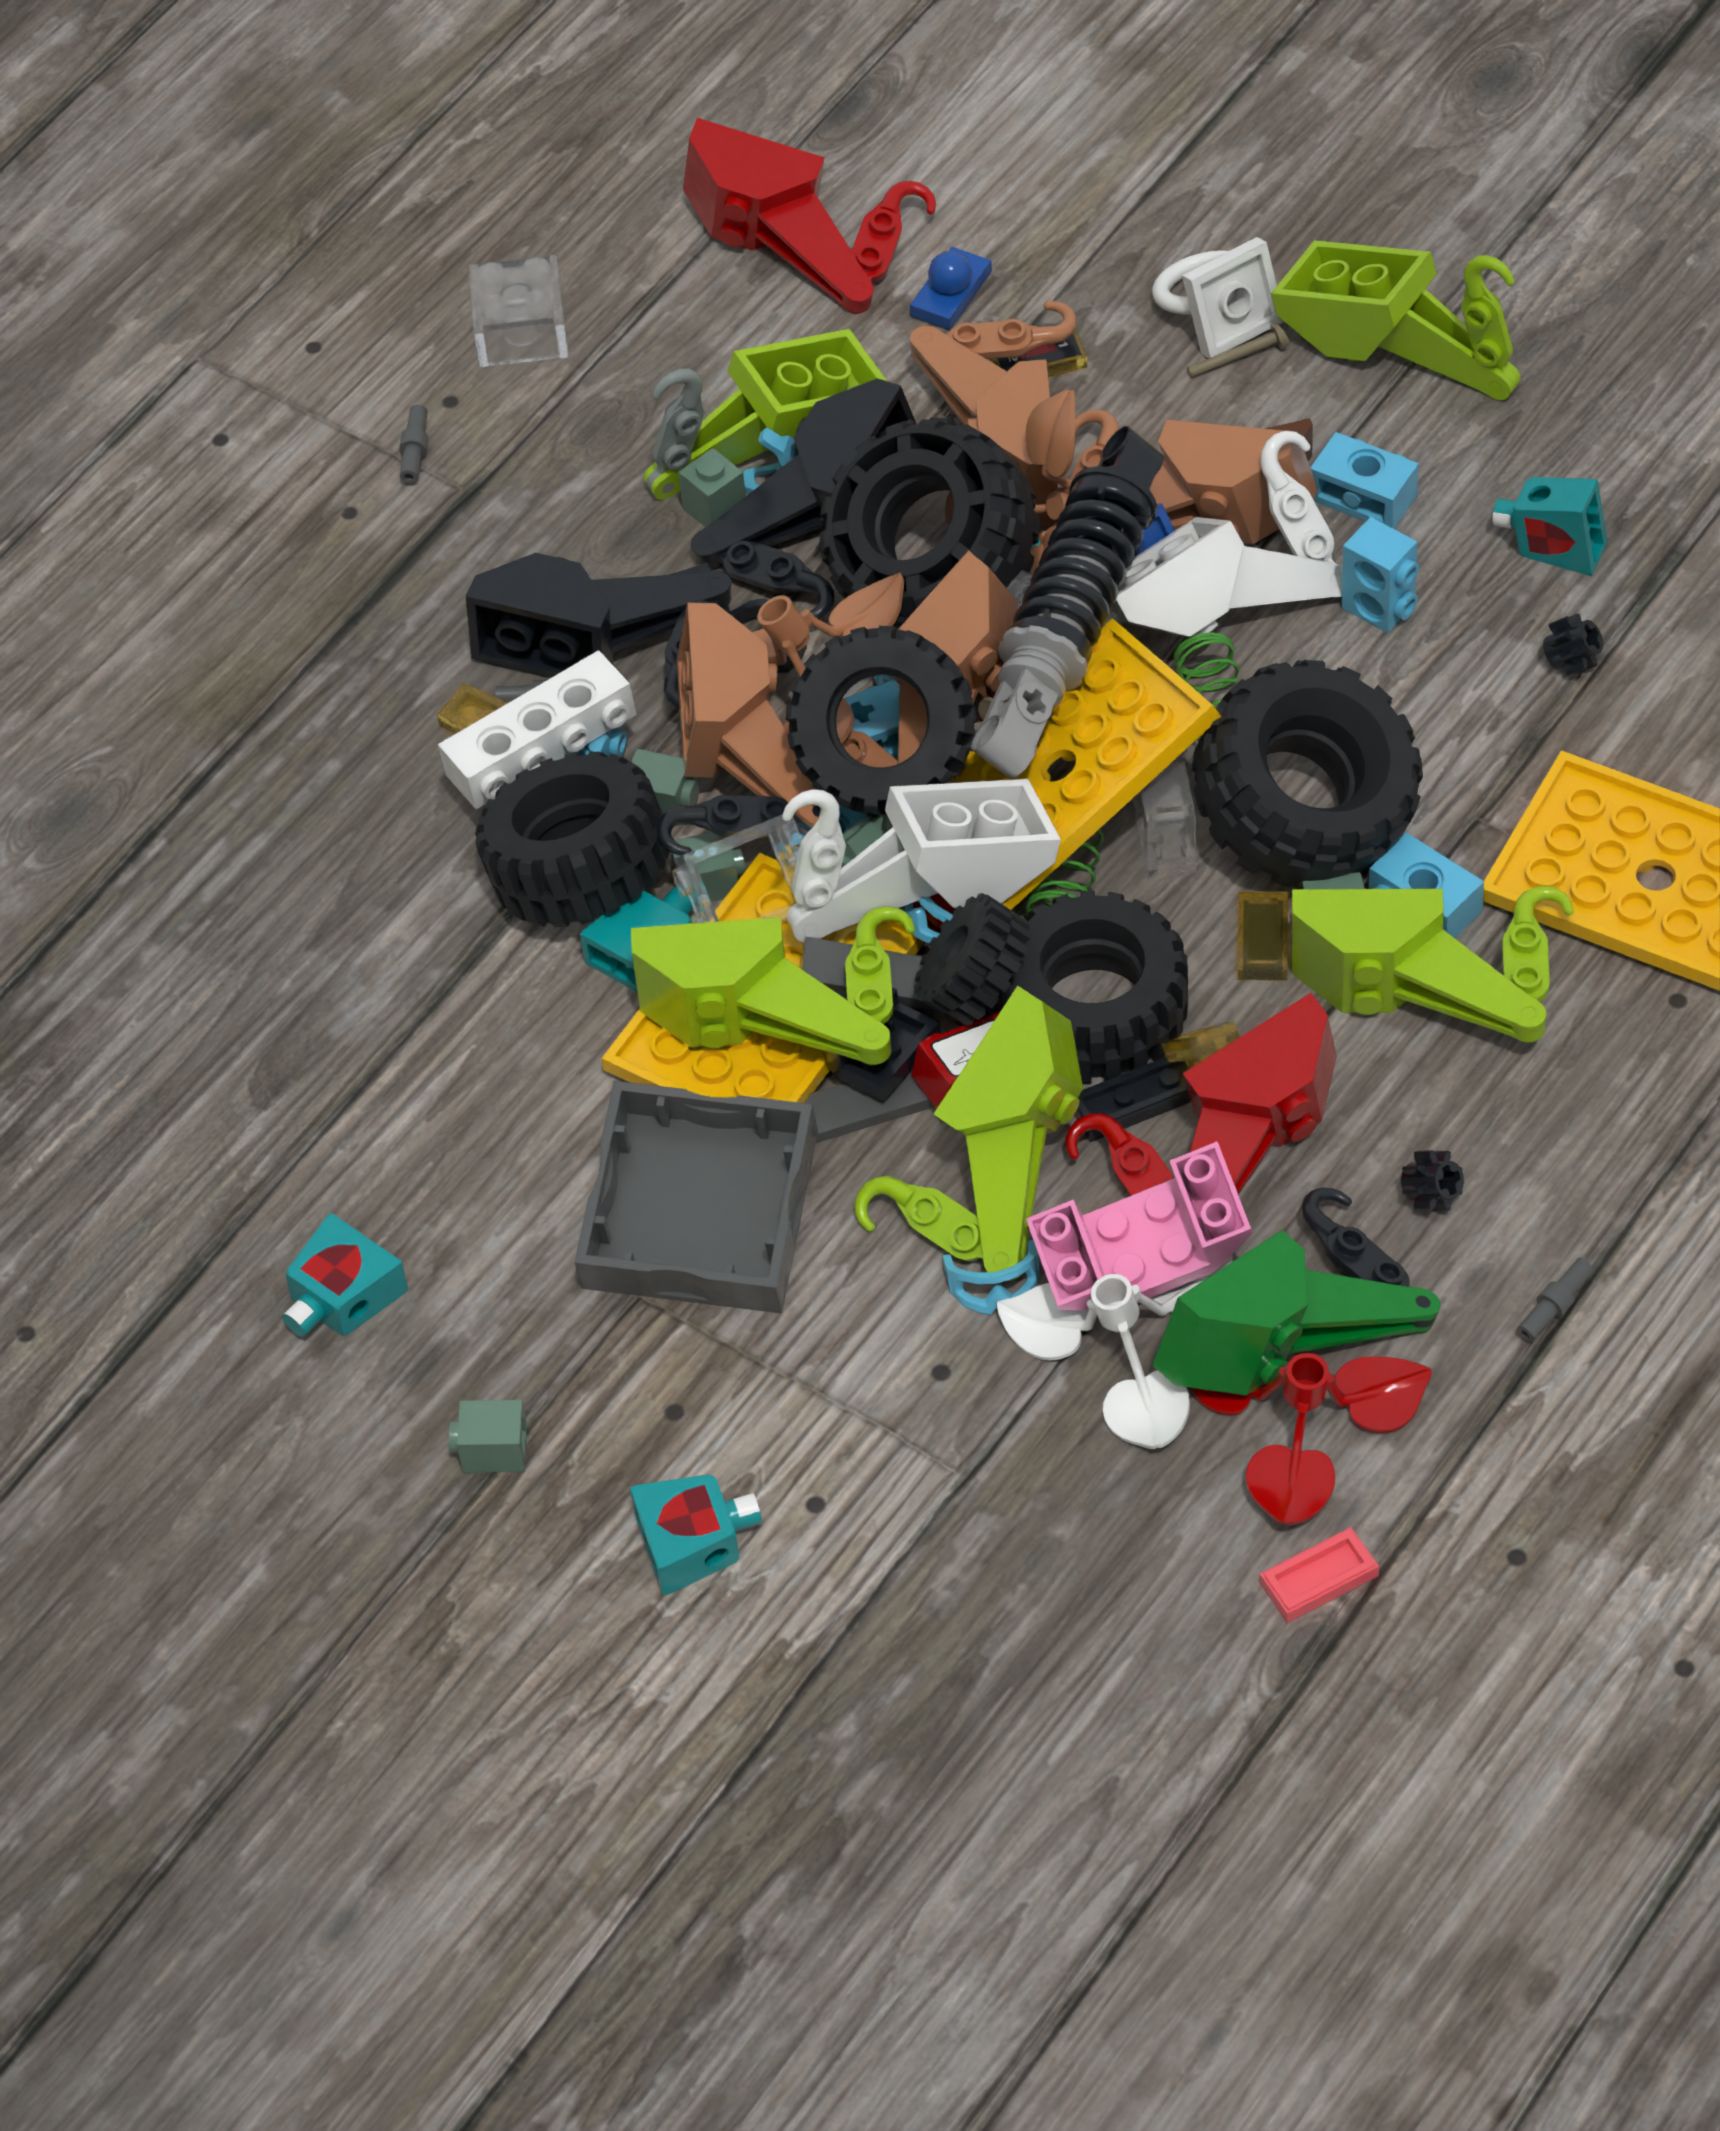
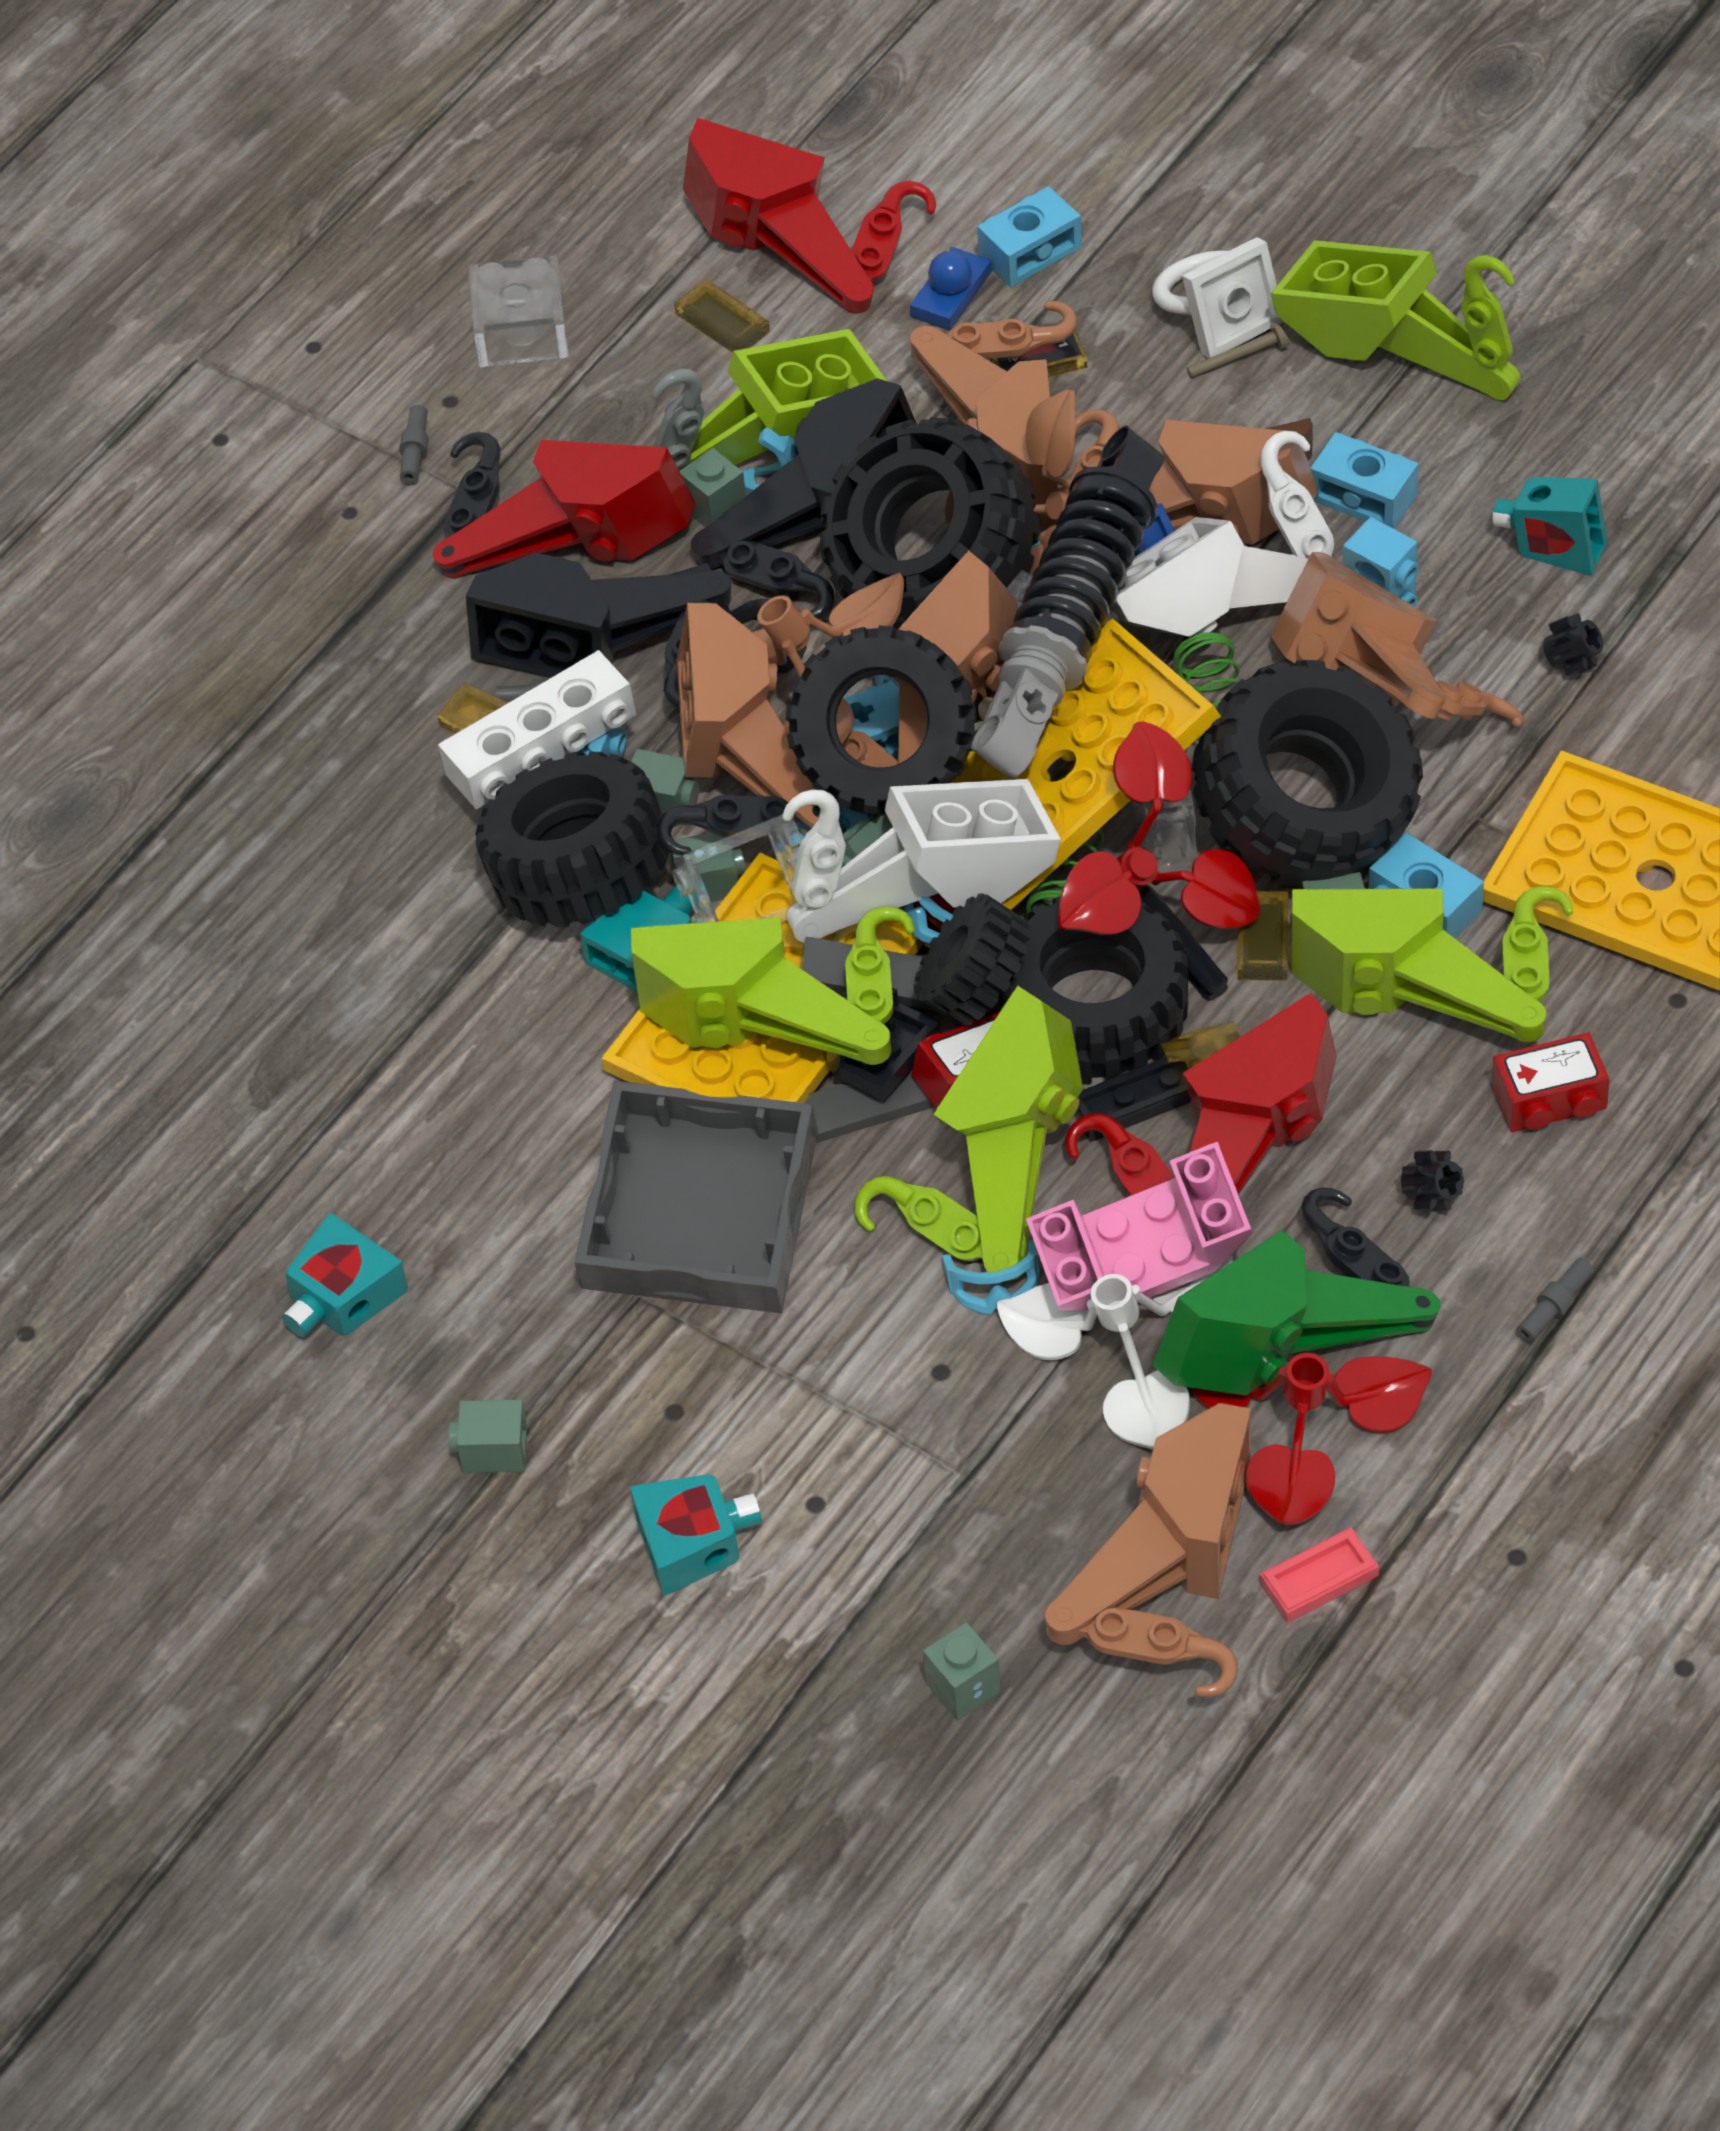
(588, 493): none -> red slope
(721, 317): none -> clear yellow tile
(961, 1671): none -> sand green brick
(1030, 236): none -> medium azure brick
(1103, 890): none -> red plant
(1172, 1537): none -> nougat slope
(1201, 967): none -> black axle
(1361, 626): none -> nougat slope
(1550, 1082): none -> brick

